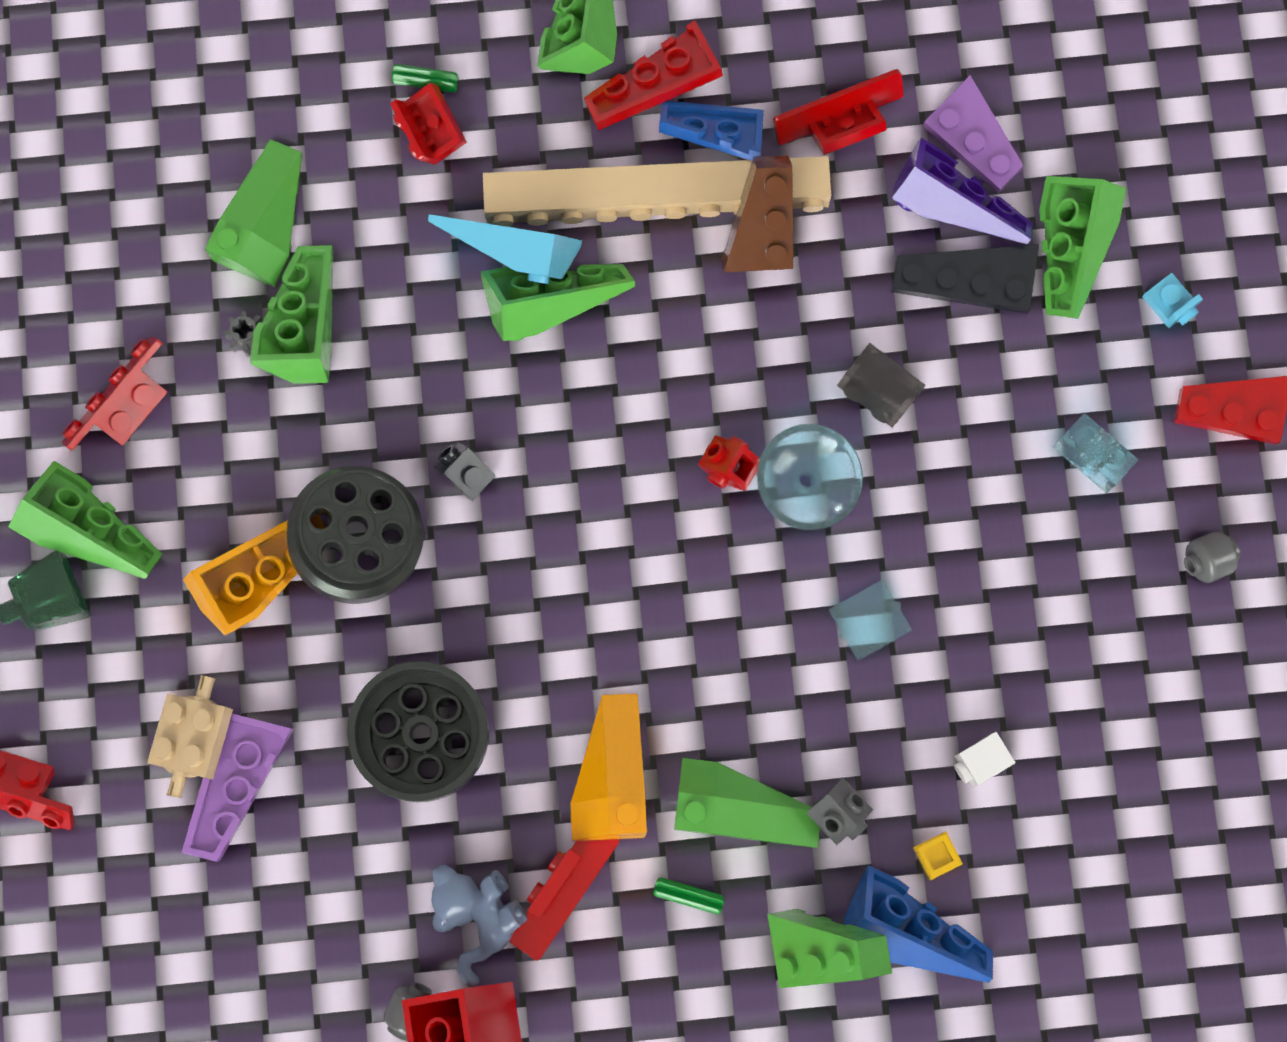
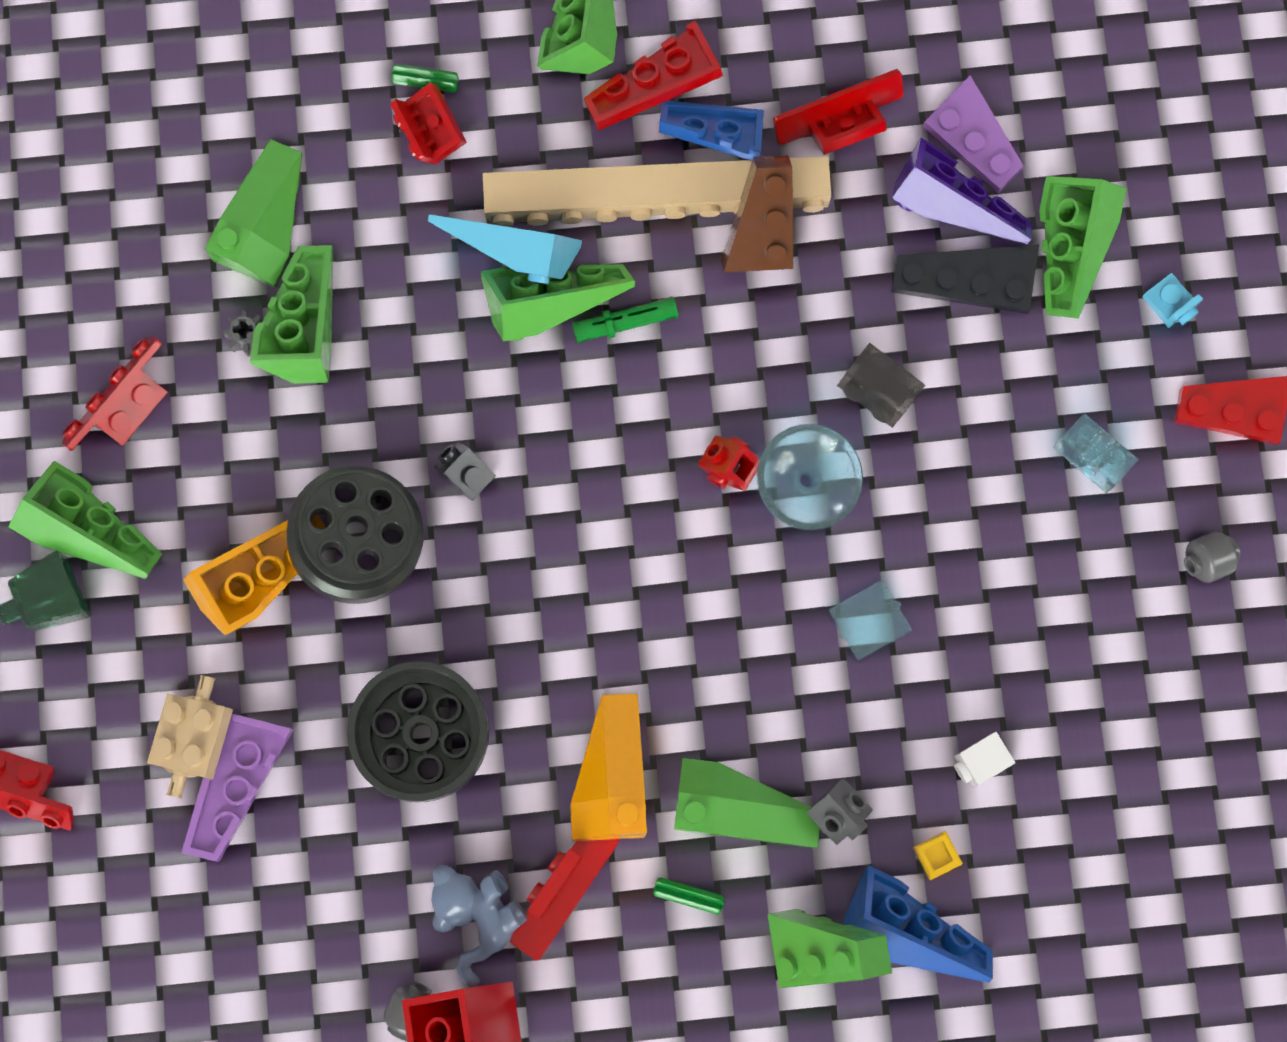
(624, 320): none -> green pin

